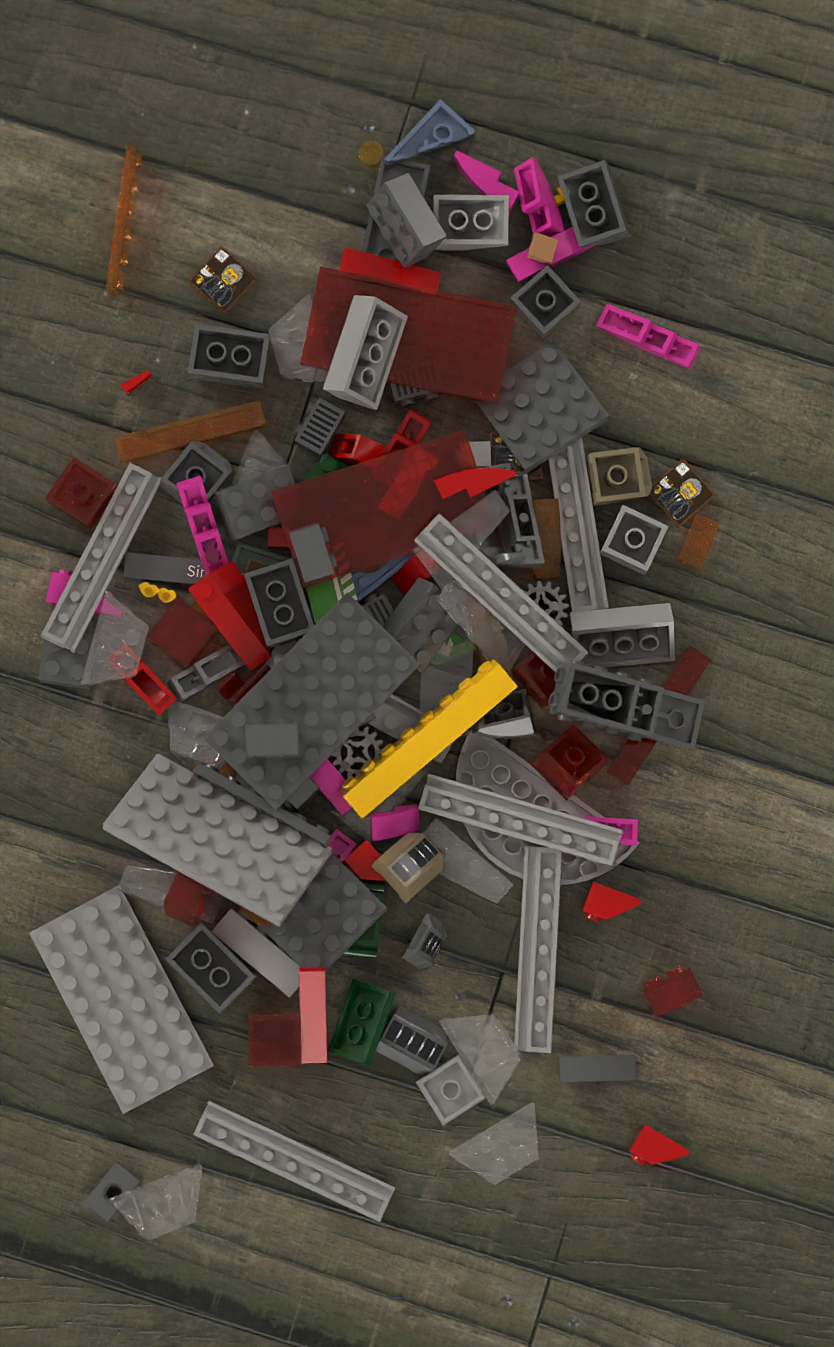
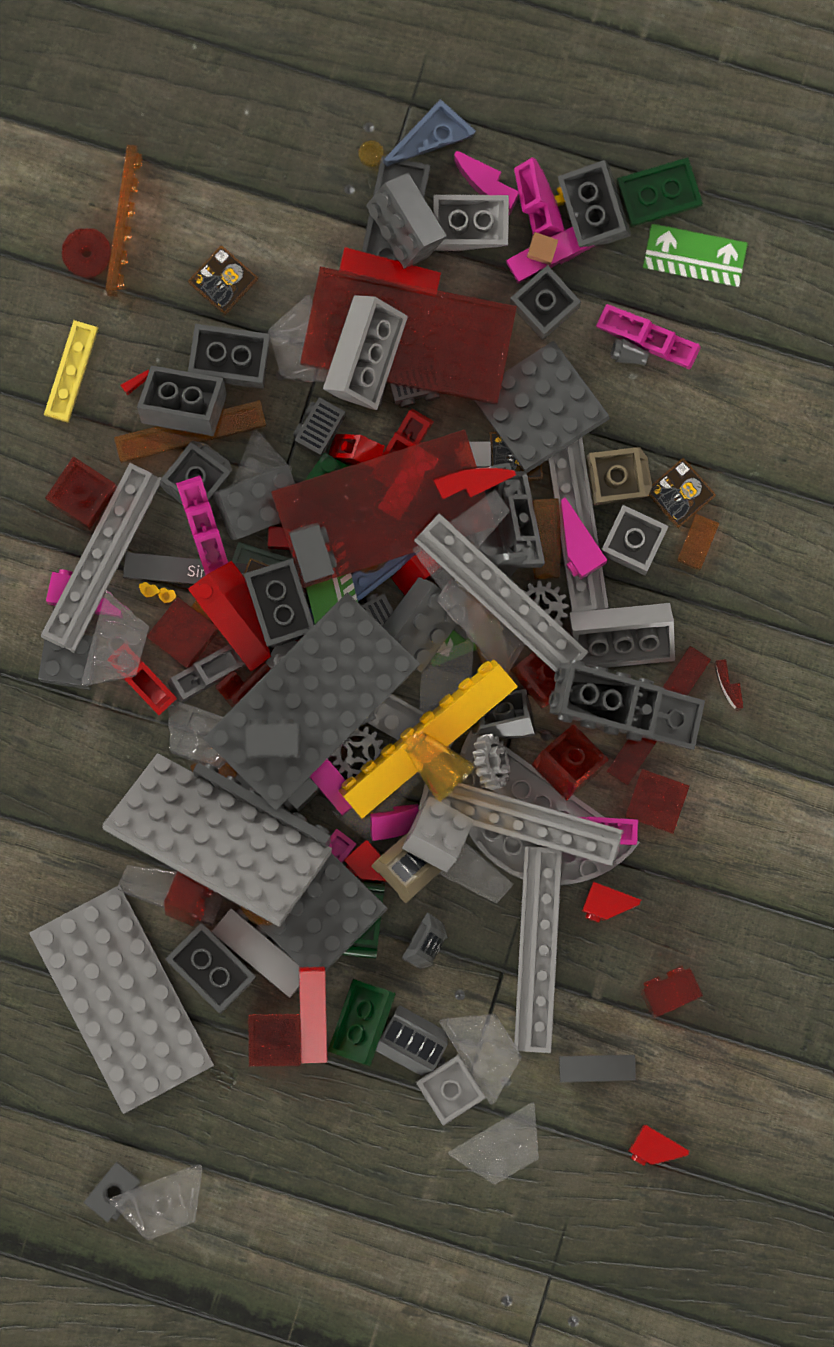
(71, 371): none -> light yellow tile
(83, 240): none -> clear red plate
(182, 400): none -> dark grey brick
(294, 1161): light grey plate -> none
(437, 764): none -> clear yellow cone
(438, 834): none -> light grey brick
(491, 761): none -> light grey gear
(581, 549): none -> dark pink slope
(627, 352): none -> dark grey cone
(657, 801): none -> clear red plate
(659, 192): none -> dark green plate
(695, 255): none -> bright green sticker
(731, 691): none -> clear red slope

